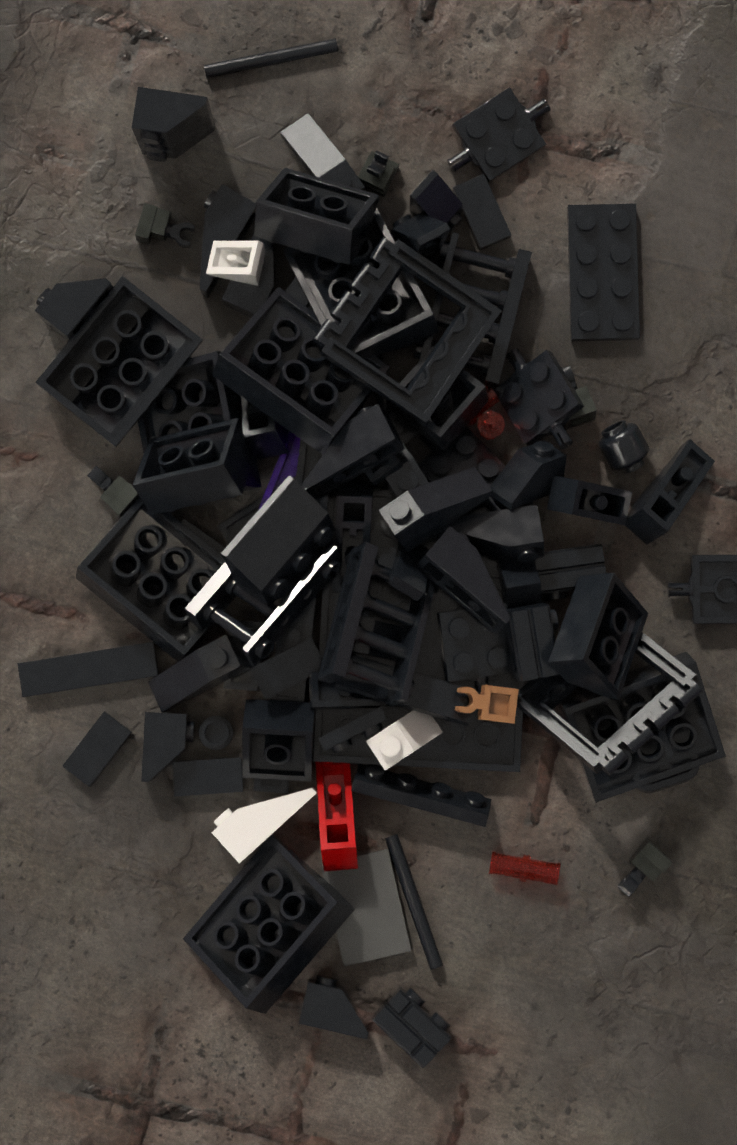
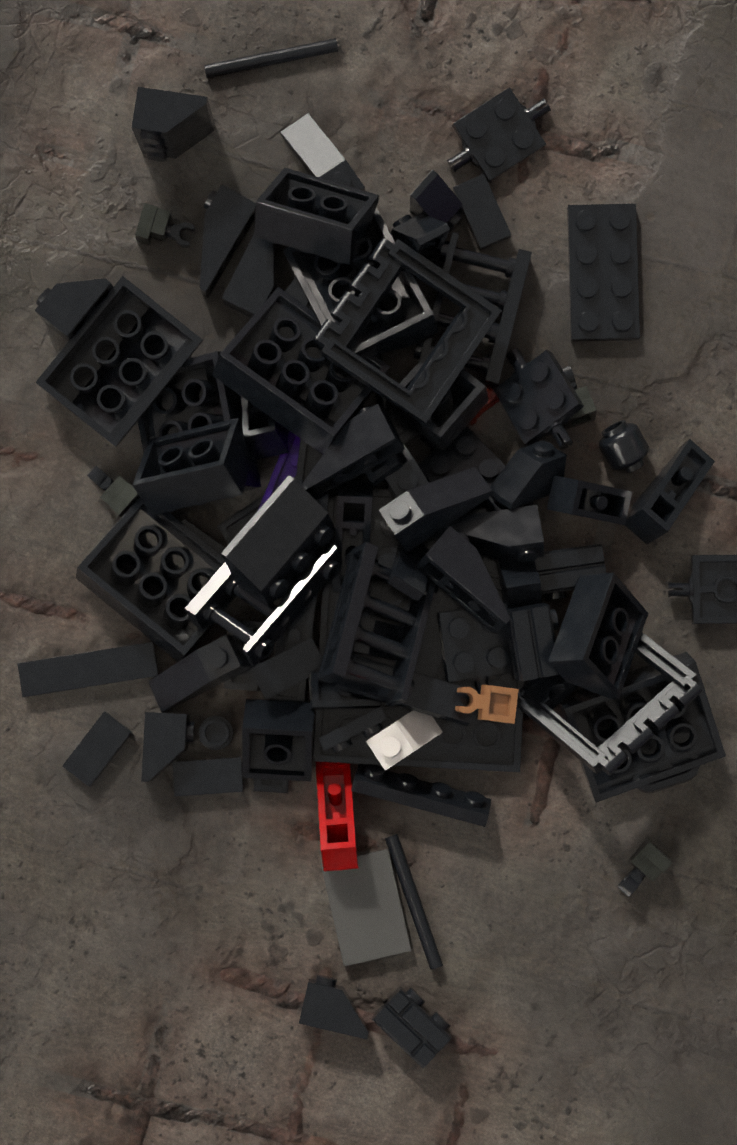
(237, 261): white slope -> none
(251, 825): white slope -> none
(268, 925): black slope -> none
(378, 173): pearl dark grey piece -> none
(490, 424): clear red axle -> none
(524, 868): clear red pin -> none

